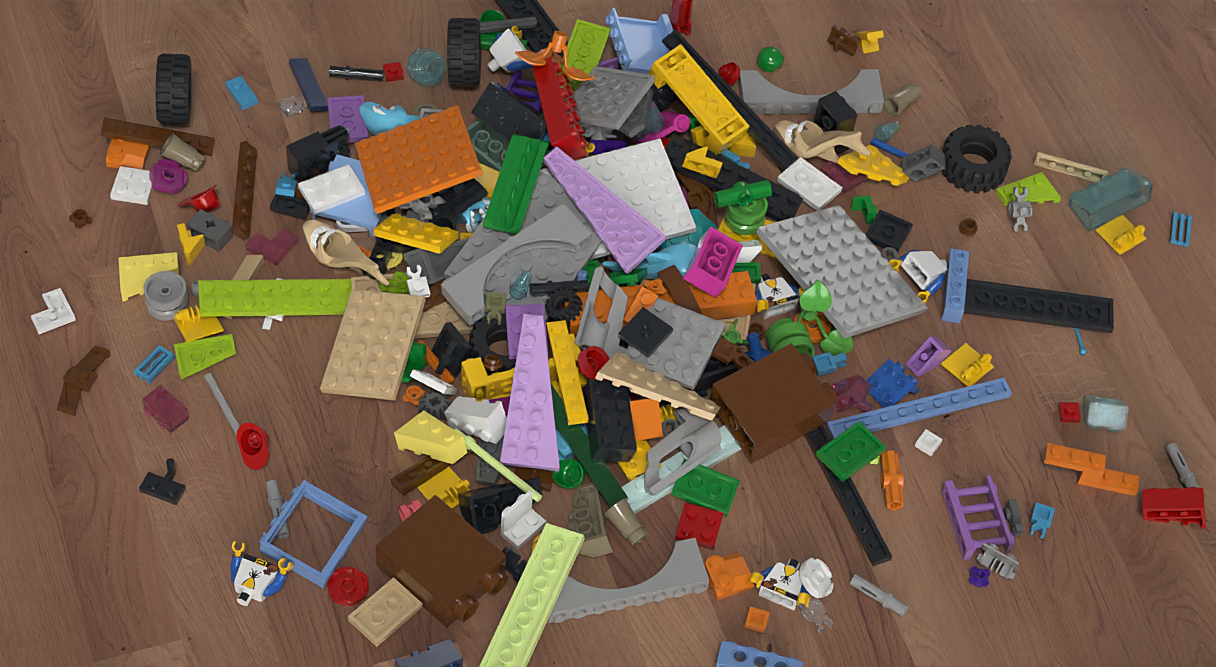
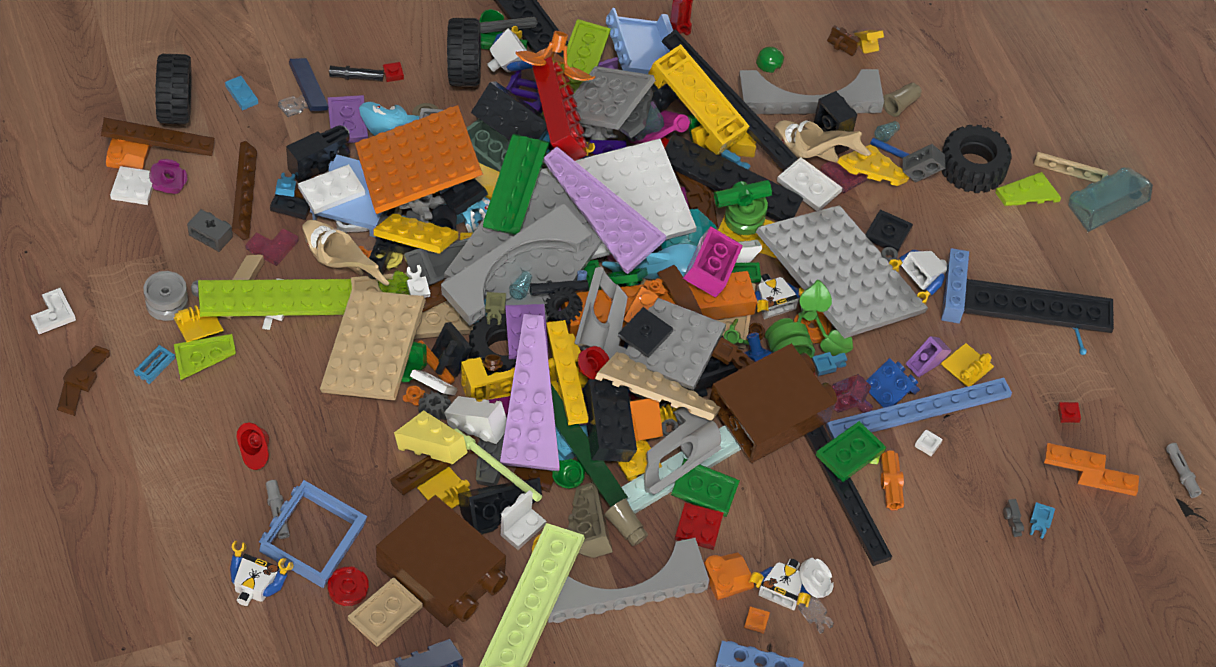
(80, 218): reddish brown plate -> none
(137, 269): light yellow wedge -> none
(163, 487): black plate -> none
(165, 409): clear pink brick -> none
(181, 152): dark tan plant -> none
(190, 245): yellow slope -> none
(205, 200): red piece -> none
(222, 402): light grey bar -> none
(406, 511): coral wheel -> none
(426, 66): clear light blue piece -> none
(512, 566): black hinge -> none
(698, 162): yellow slope -> none
(729, 73): red plate -> none
(866, 205): green bracket -> none
(887, 600): light grey pin -> none
(962, 528): medium lavender fence -> none
(968, 227): reddish brown plate -> none
(977, 581): dark purple plate -> none
(992, 552): light grey hinge -> none
(1020, 209): light grey pin -> none
(1105, 413): clear light blue slope -> none
(1122, 234): yellow hinge -> none
(1175, 504): red wedge -> none
(1182, 218): dark azure tile -> none

